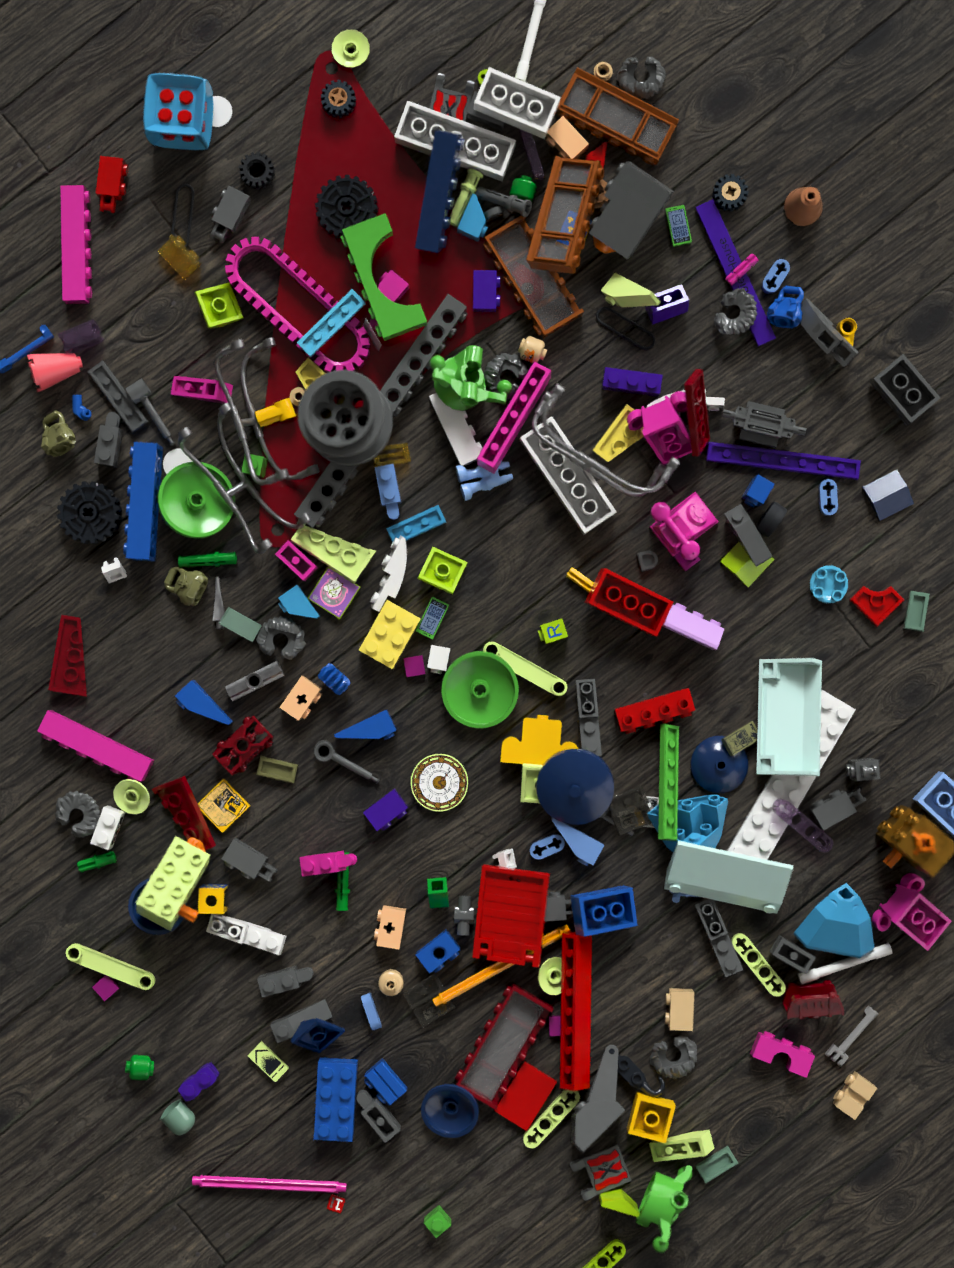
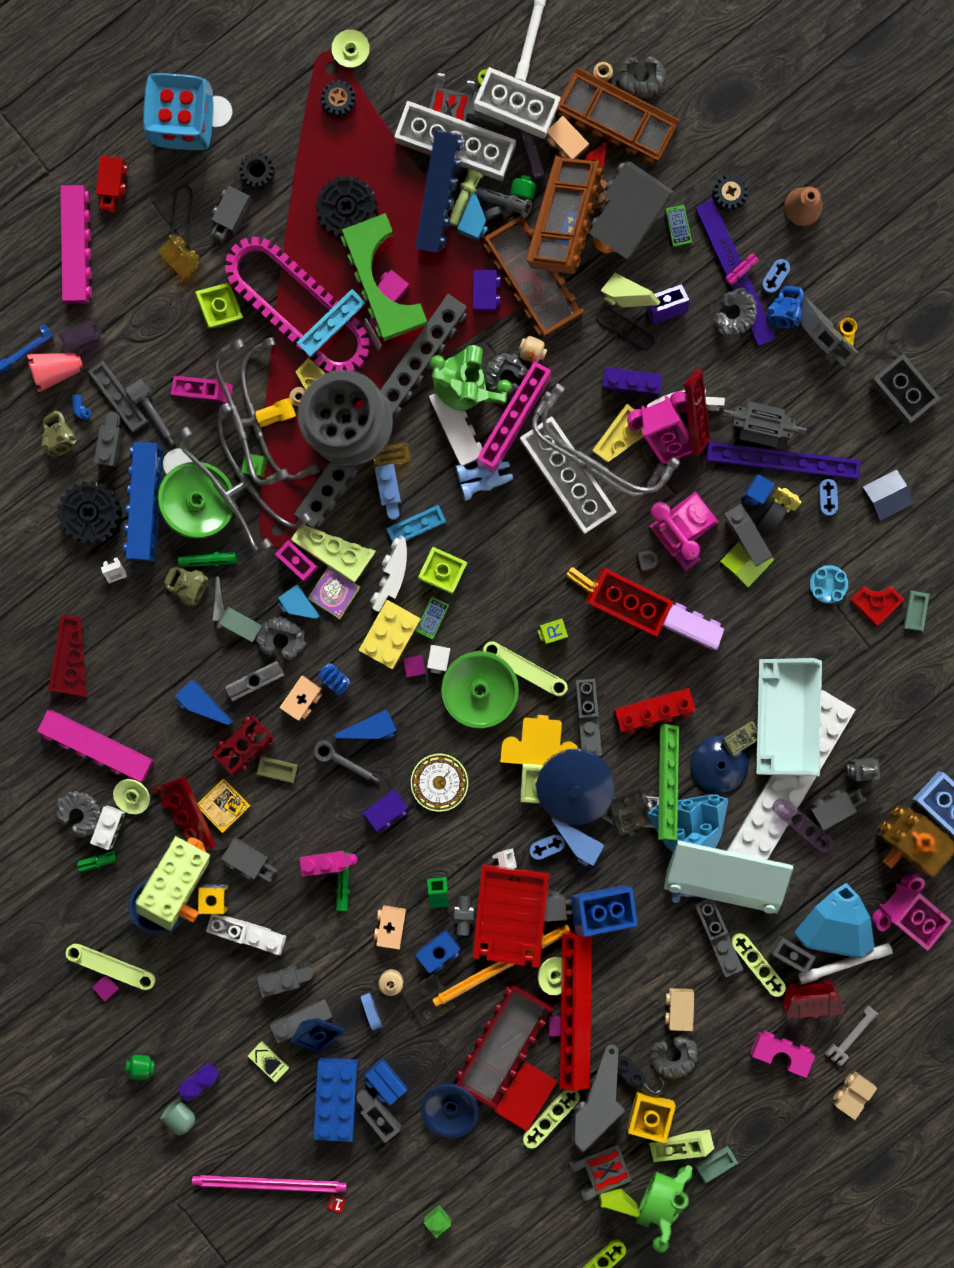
(790, 500): none -> light yellow piece

